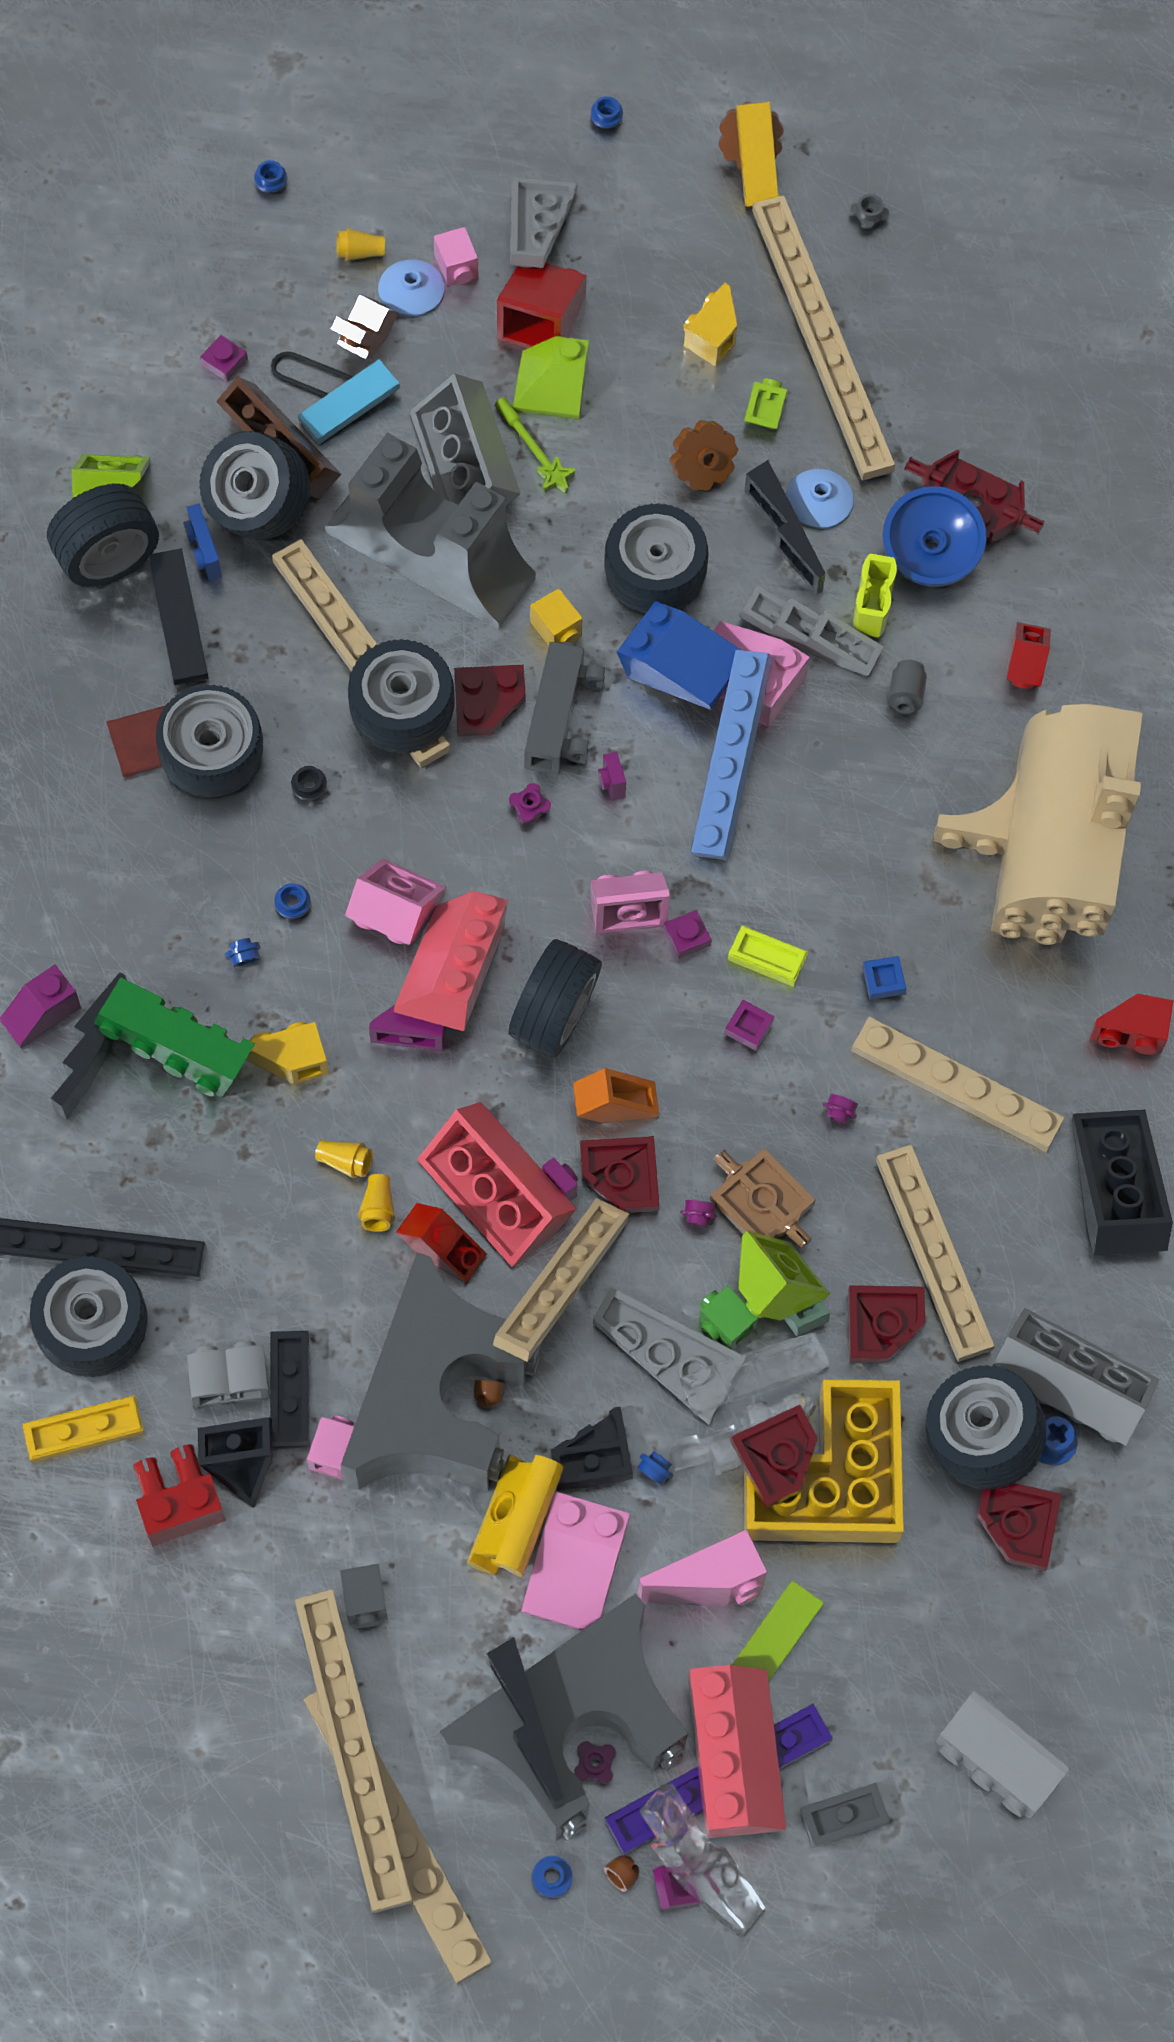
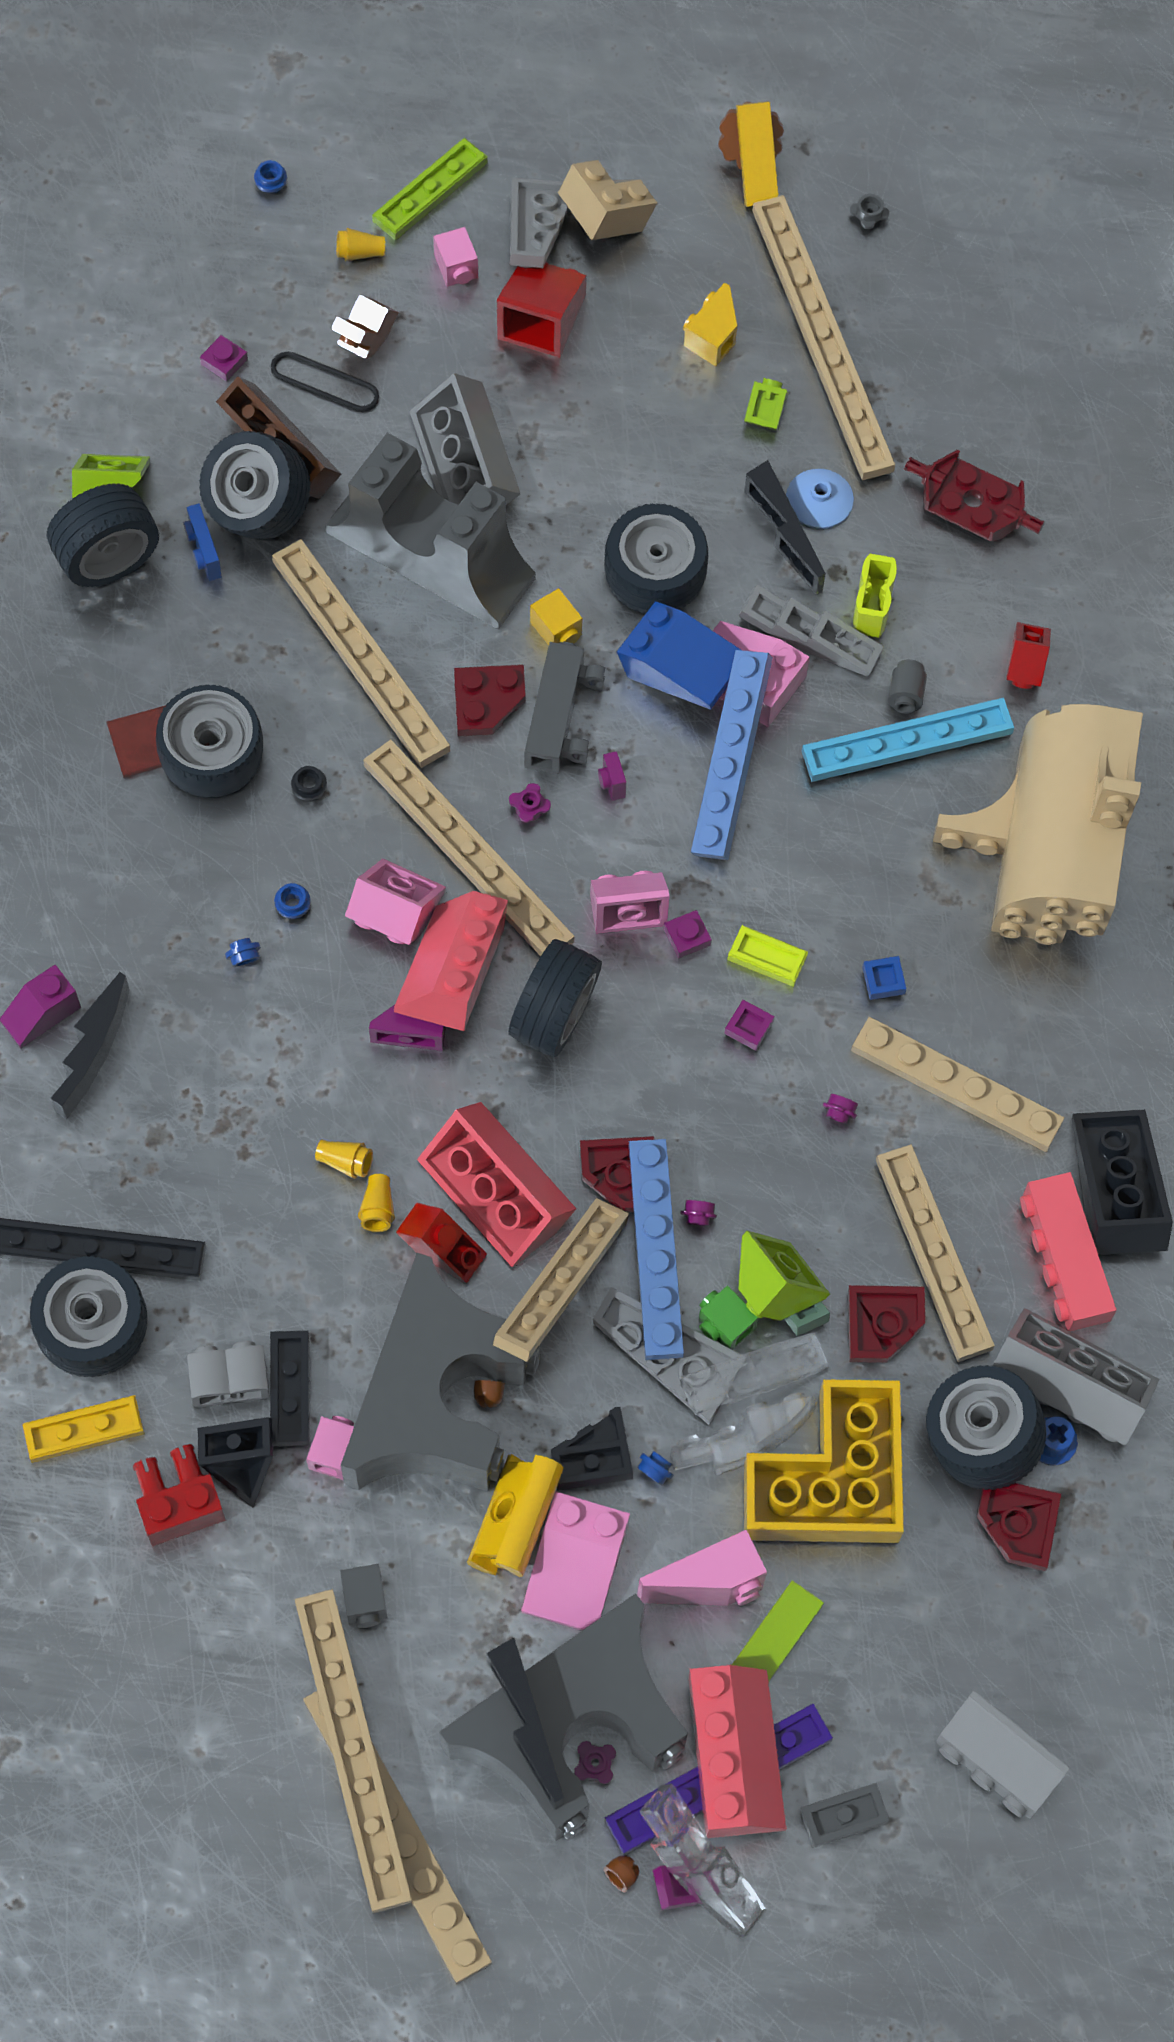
(173, 1038): green wedge -> none
(178, 617): black slope -> none
(290, 1053): yellow slope -> none
(349, 401): medium azure tile -> none
(401, 696): wheel -> none
(414, 298): light blue dish -> none
(429, 189): none -> lime tile
(465, 846): none -> tan plate
(552, 472): lime piece -> none
(552, 1889): blue plate -> none
(553, 378): lime slope -> none
(562, 1177): magenta plate -> none
(603, 106): blue plate -> none
(606, 205): none -> tan slope
(615, 1097): orange slope -> none
(655, 1250): none -> medium blue plate
(703, 455): dark orange plant -> none
(762, 1197): medium nougat plate -> none
(777, 1454): dark red plate -> none
(907, 739): none -> medium azure plate
(939, 517): blue dish -> none
(1068, 1252): none -> coral brick
(1137, 1024): red slope -> none

